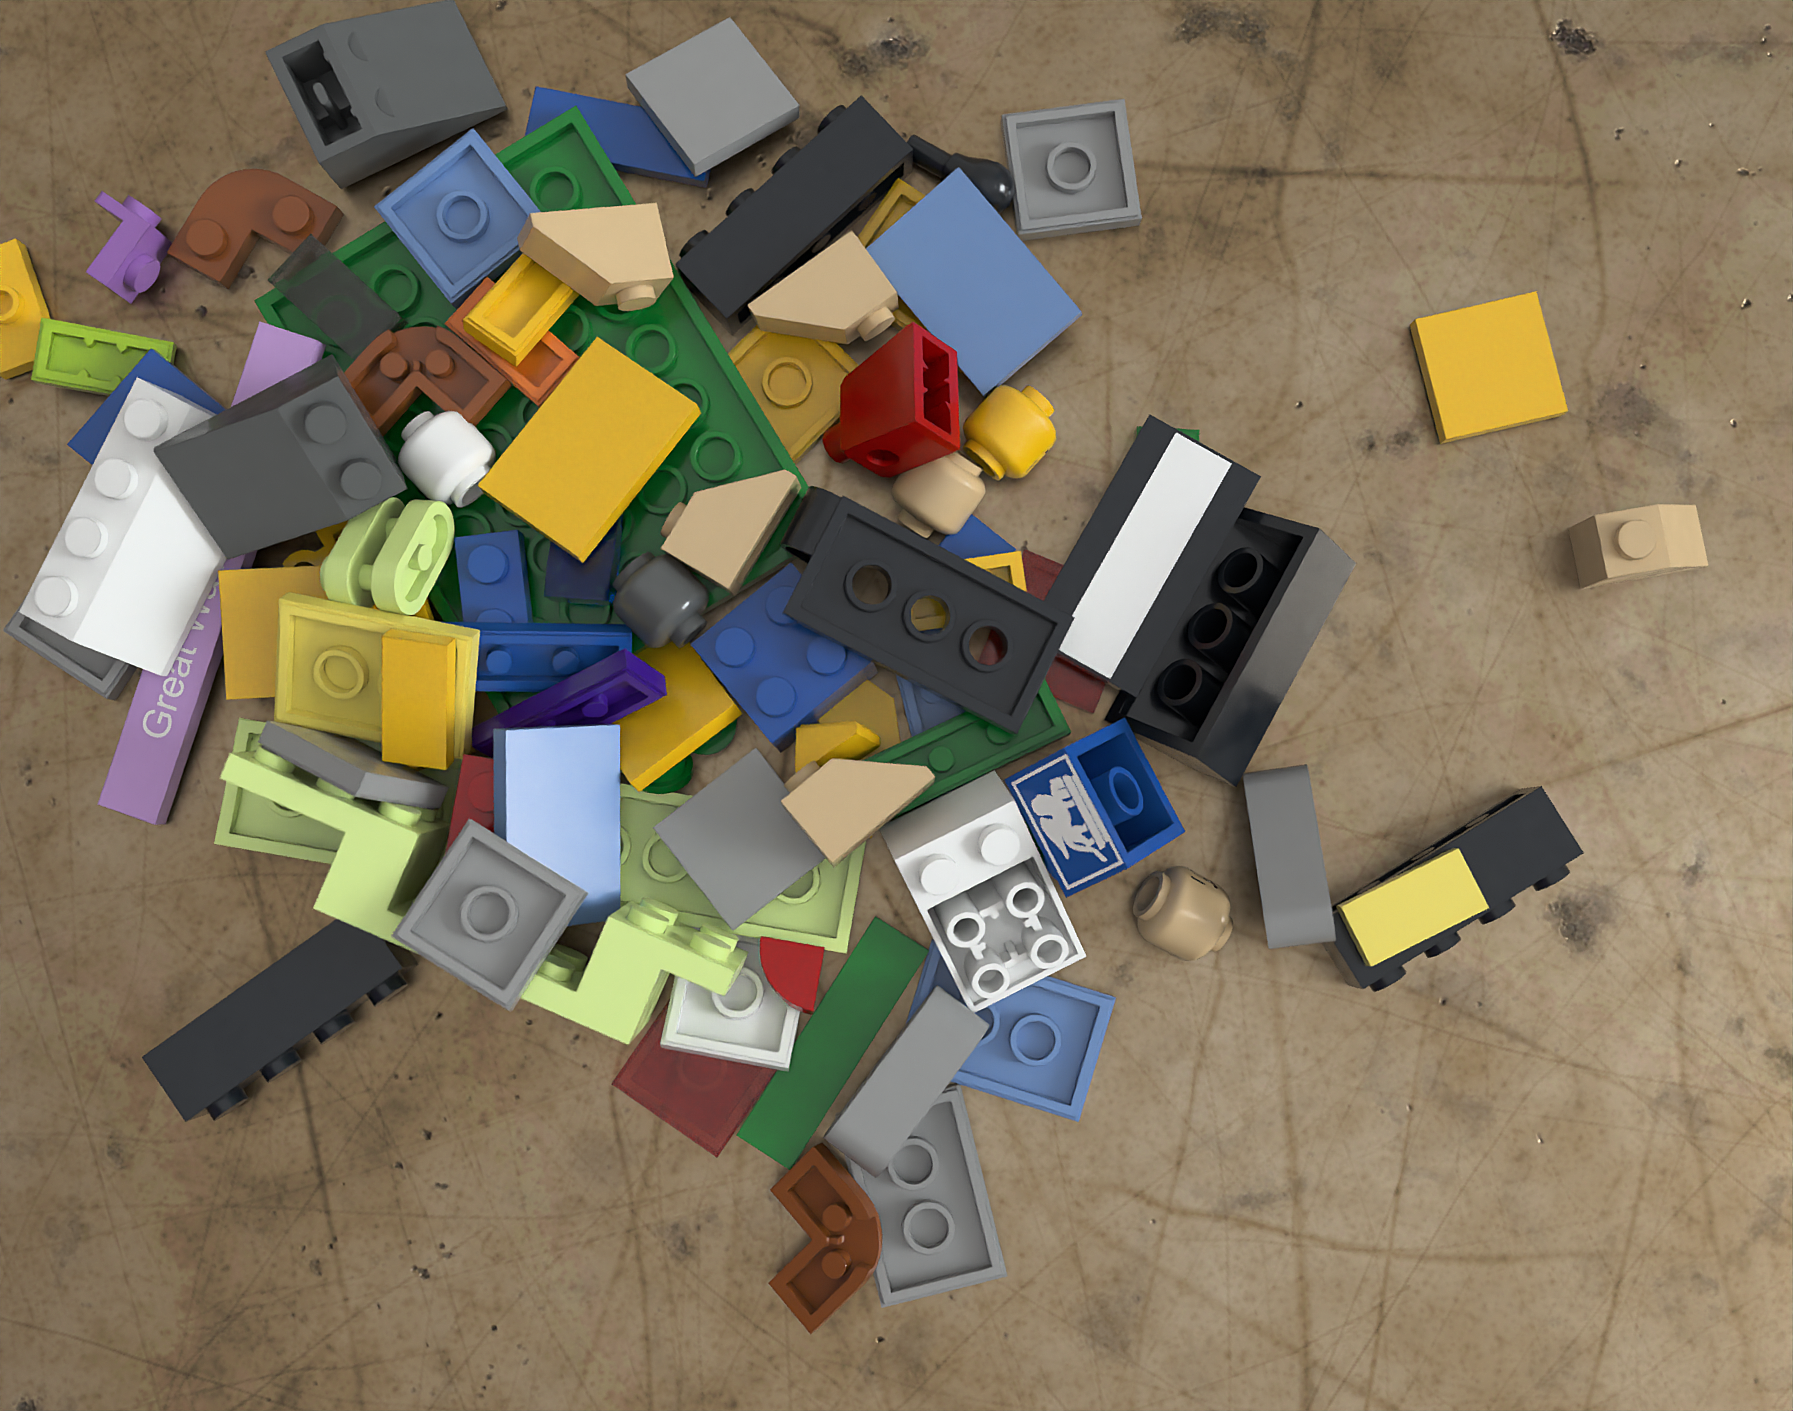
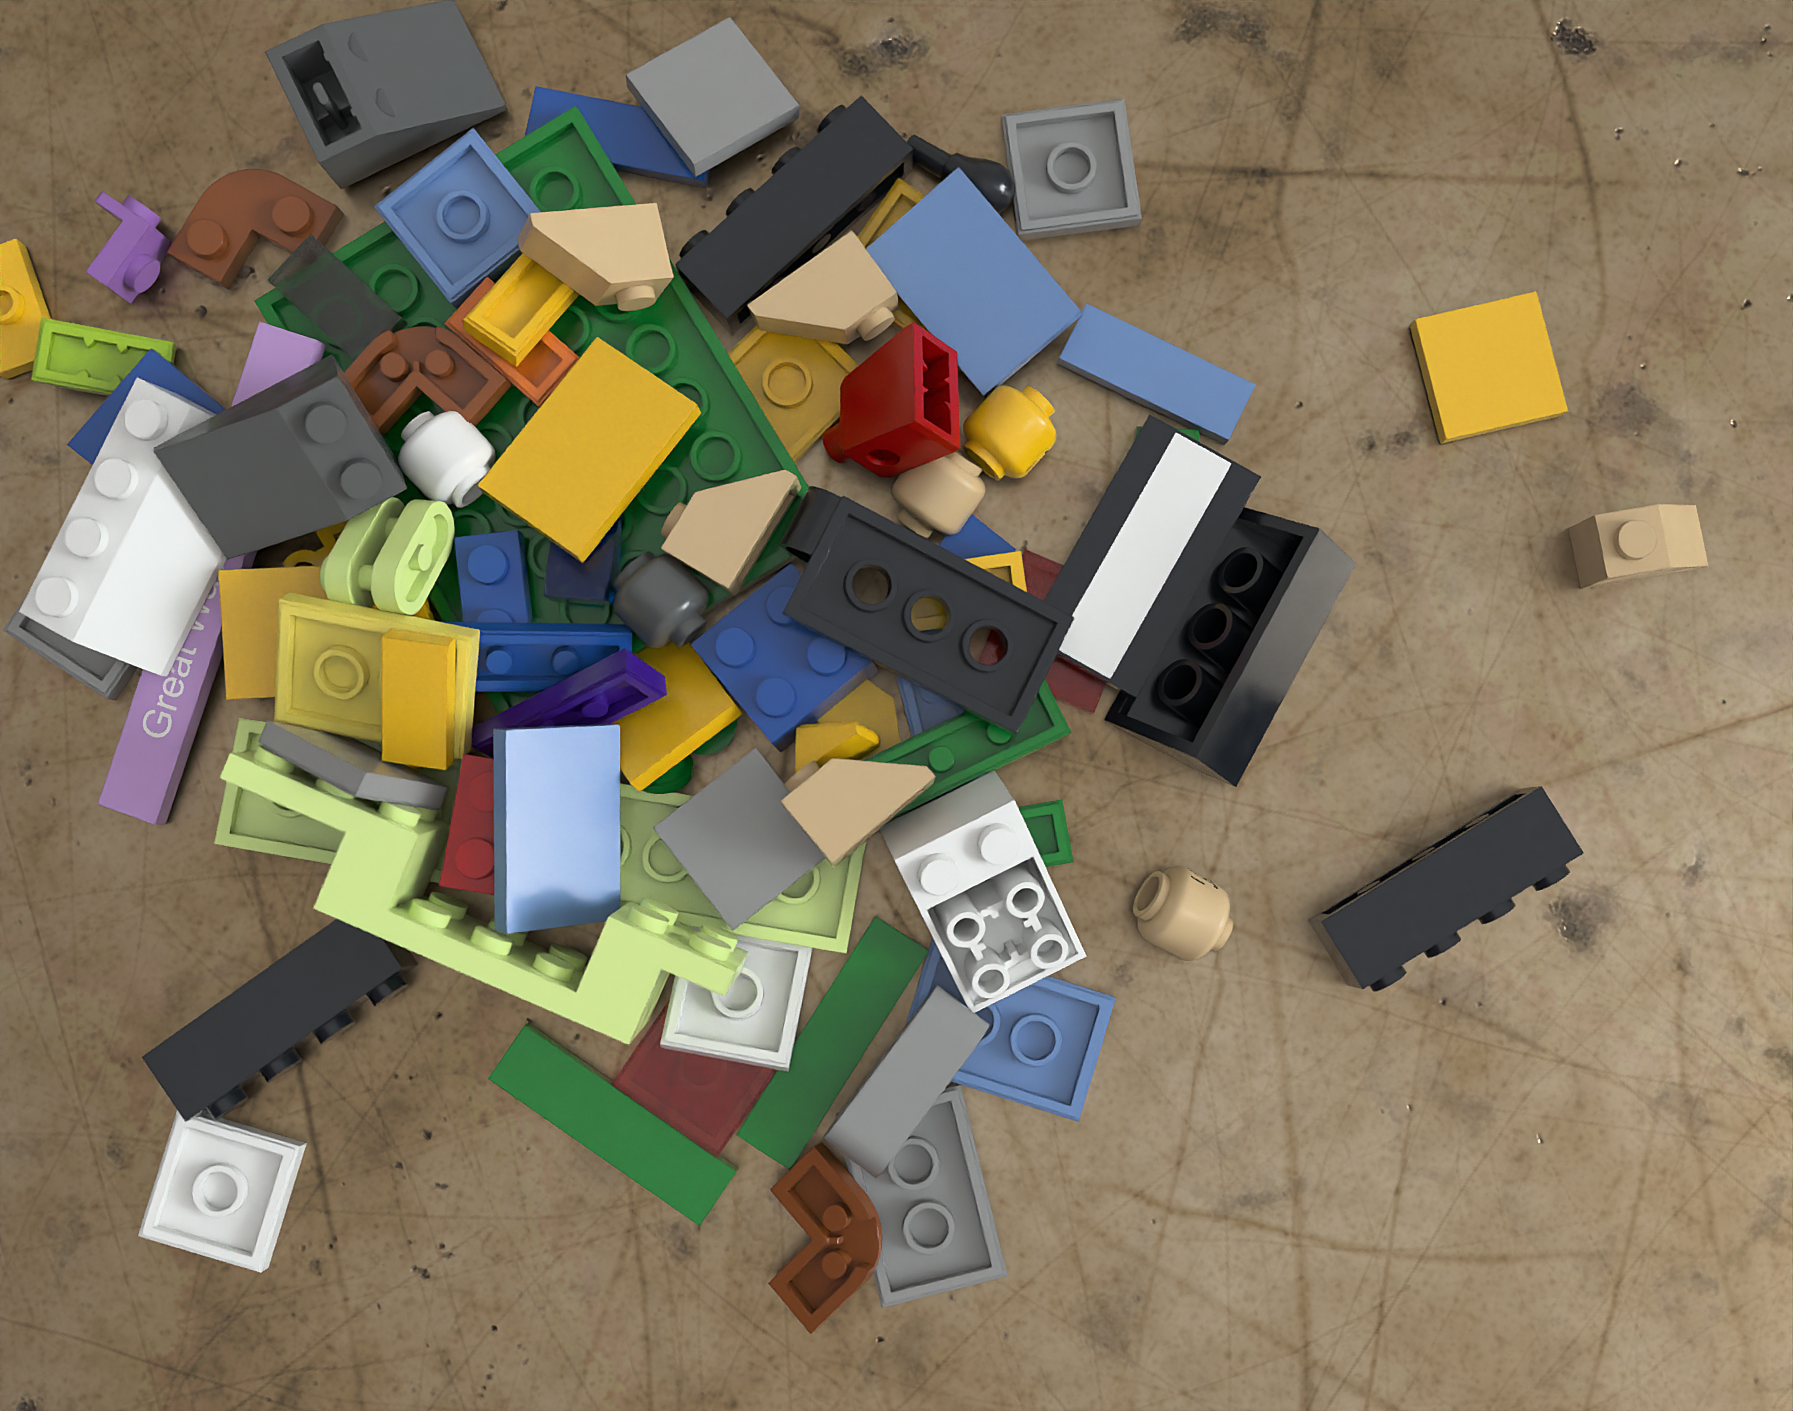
(222, 1190): none -> white tile
(489, 915): light grey tile -> none
(612, 1124): none -> green tile
(792, 971): red tile -> none
(1094, 807): blue brick -> none
(1156, 374): none -> medium blue tile
(1289, 857): light grey beam -> none
(1412, 907): light yellow tile -> none

